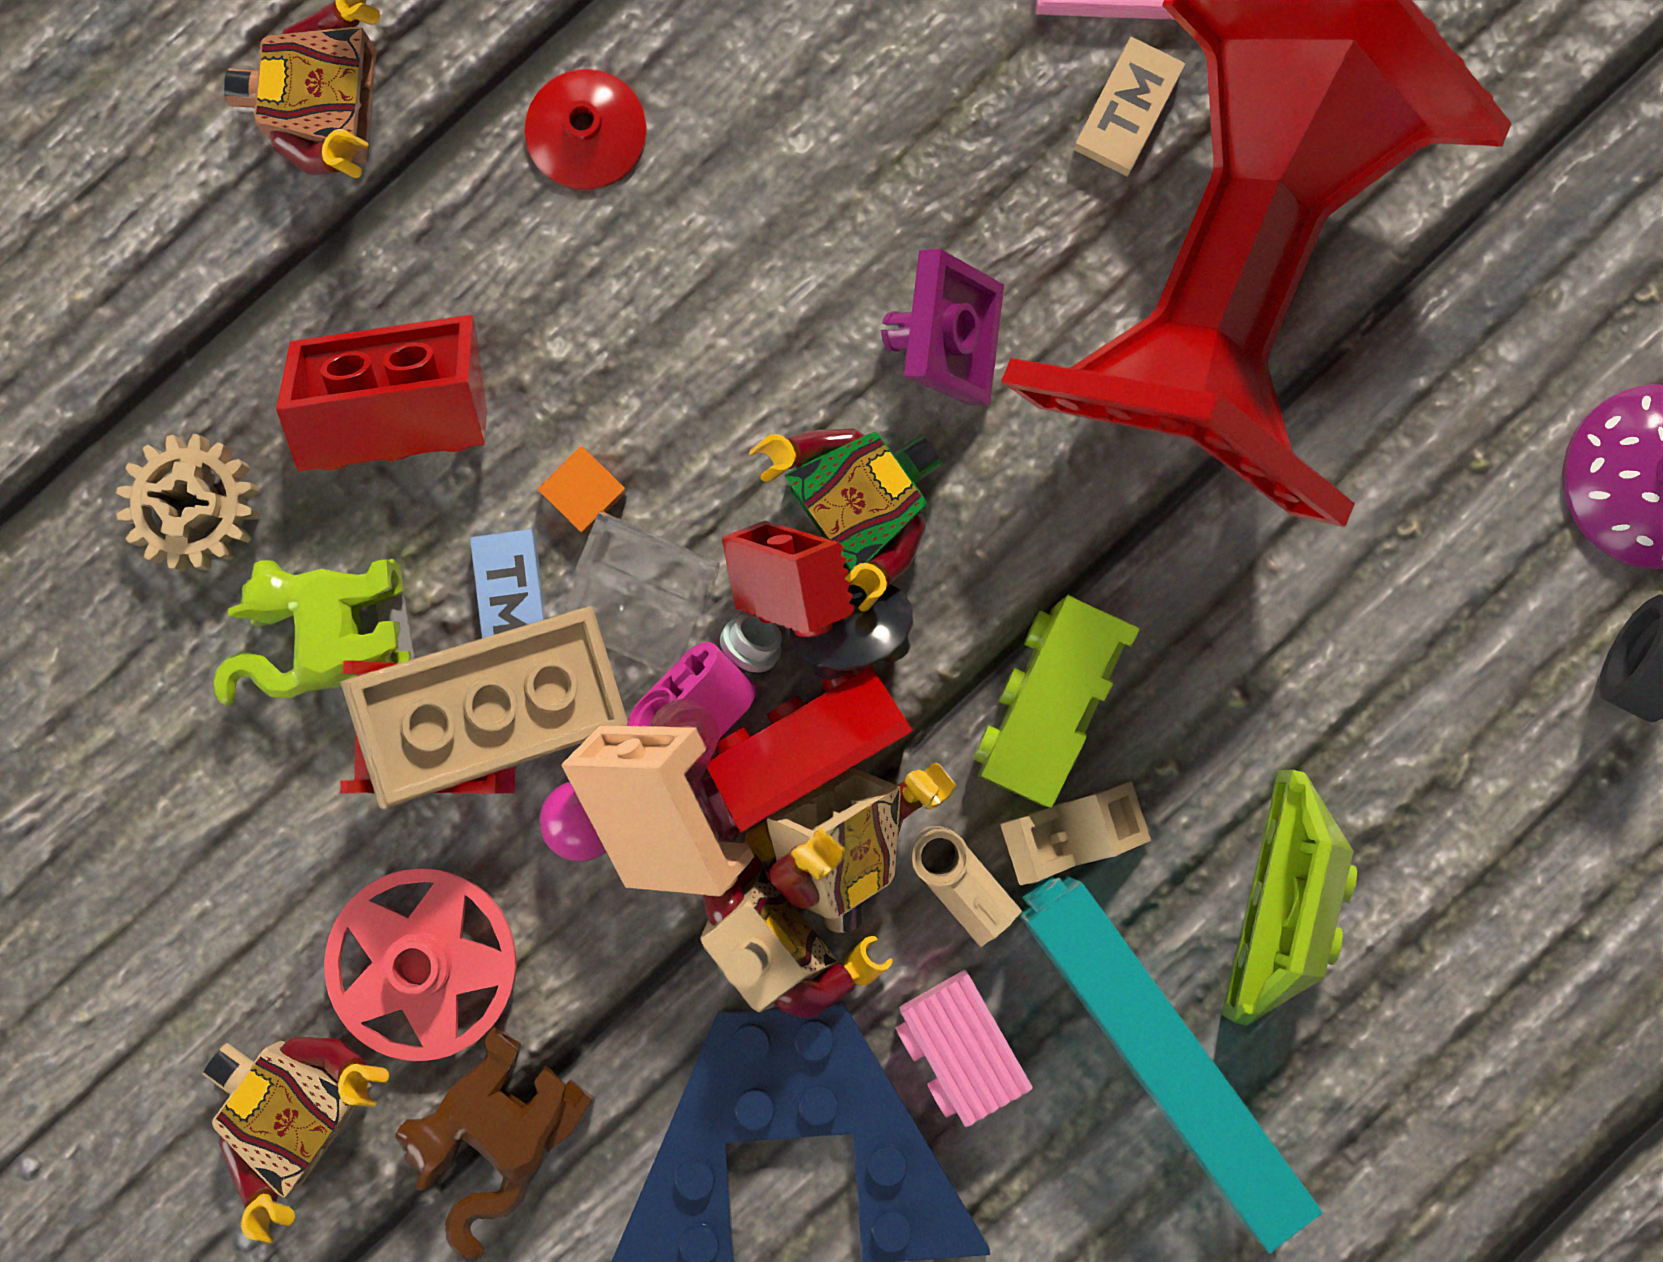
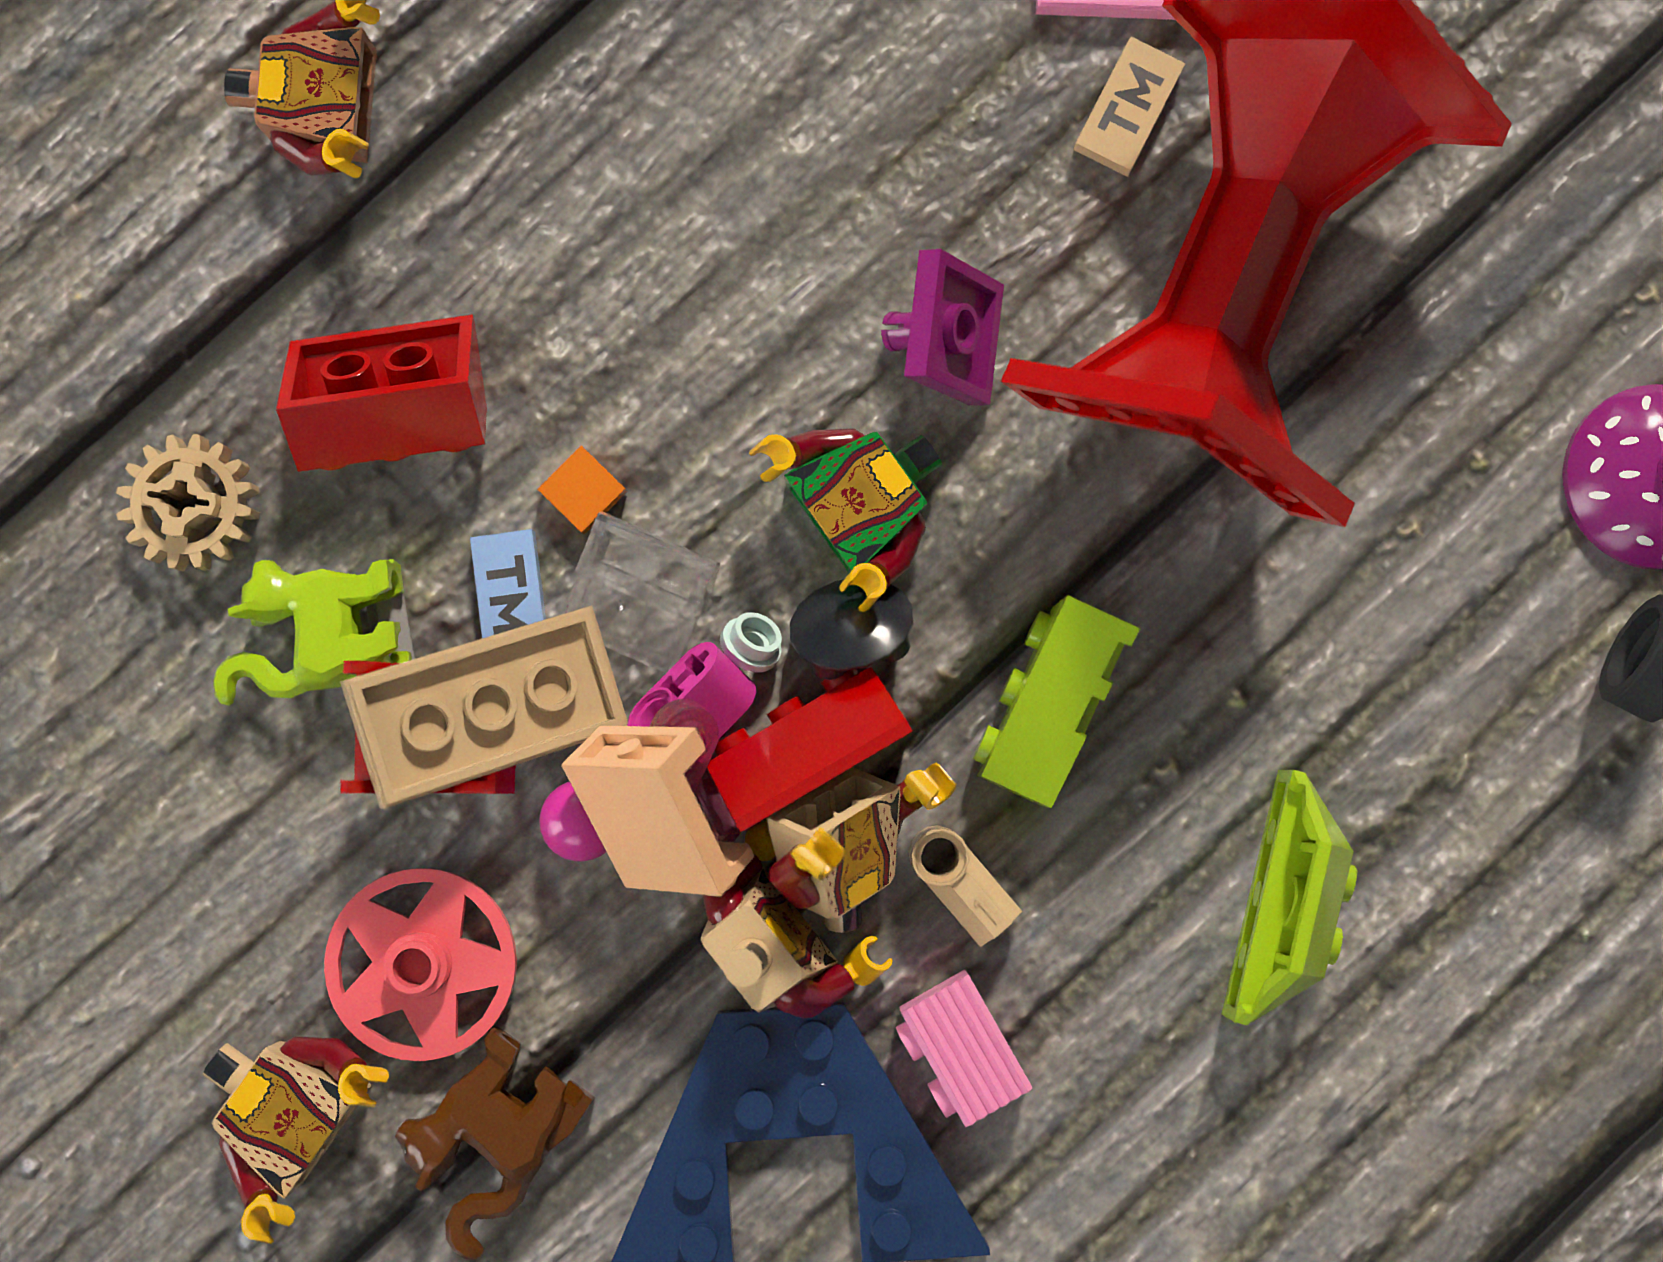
(589, 156): red dish -> none
(788, 577): red brick -> none
(1075, 832): tan slope -> none
(1168, 1061): teal brick -> none

